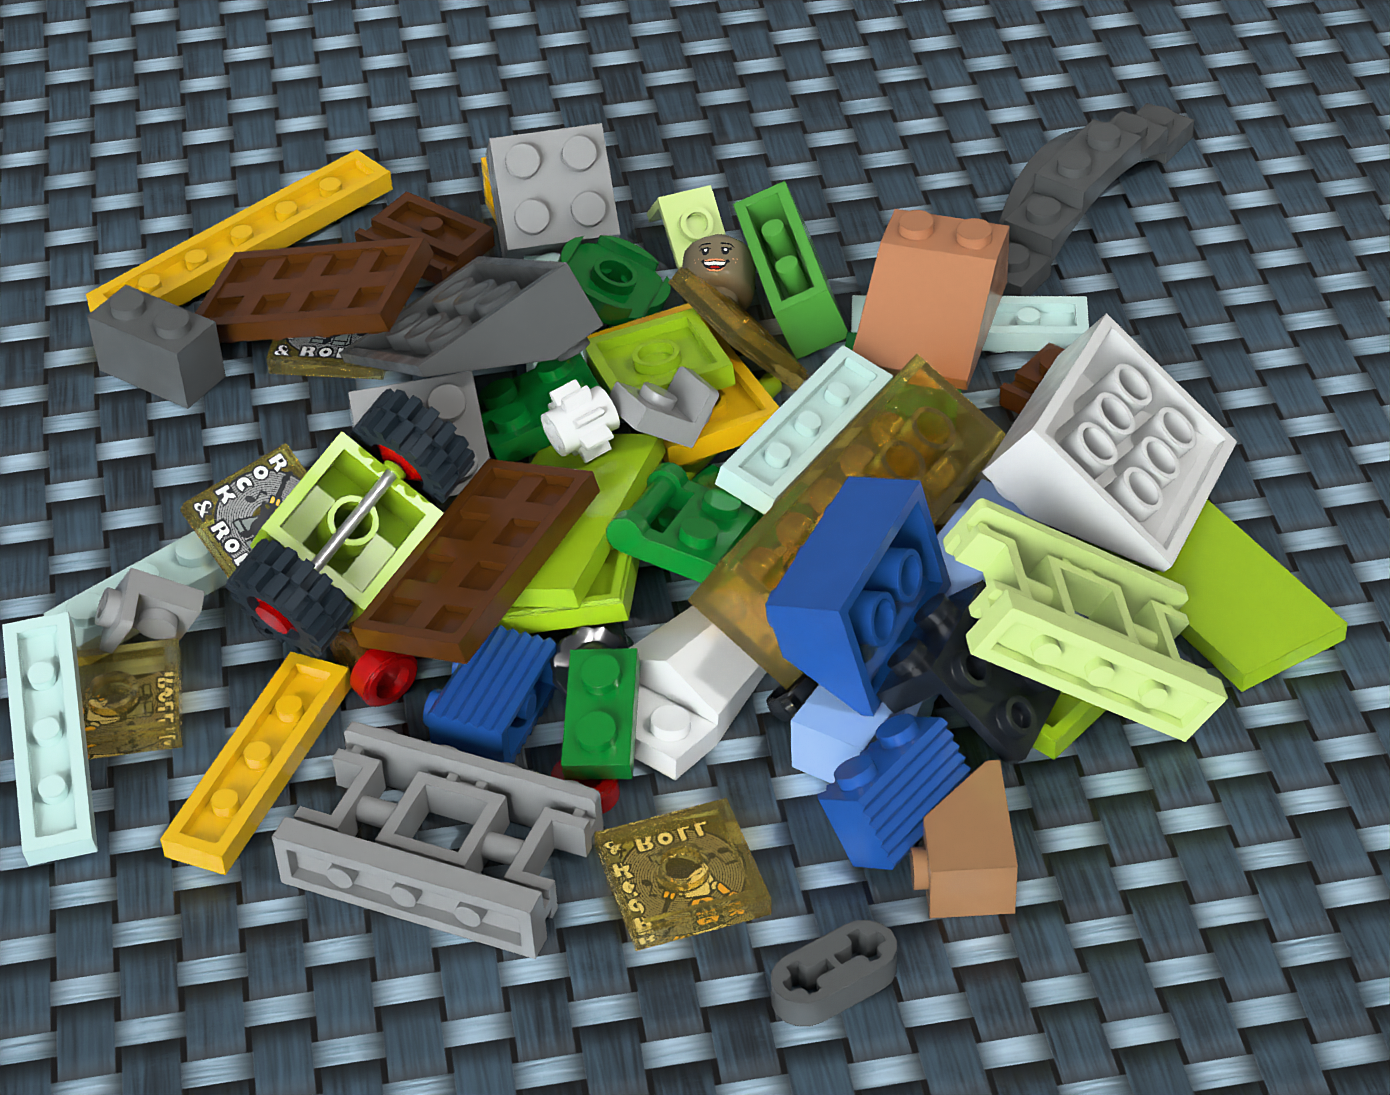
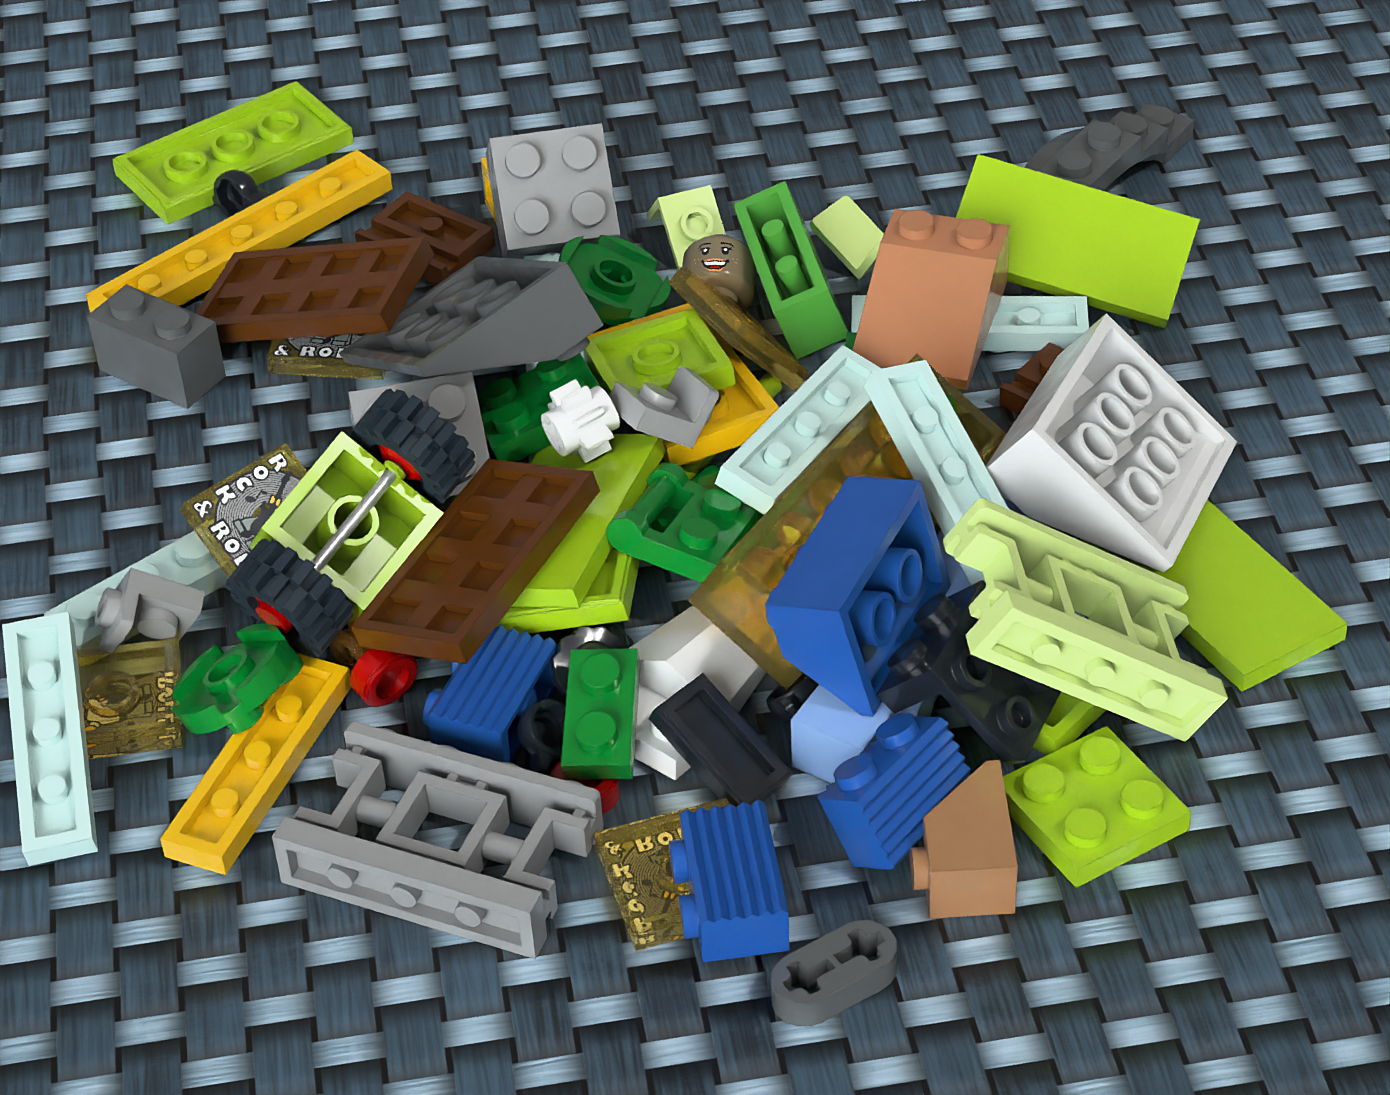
(232, 685): none -> green plate
(236, 191): none -> black piece
(257, 137): none -> lime tile
(542, 733): none -> black piece
(719, 744): none -> black tile
(732, 881): none -> blue brick
(849, 235): none -> yellowish green bracket
(932, 443): none -> light aqua plate
(1083, 239): none -> lime tile
(1093, 806): none -> lime plate

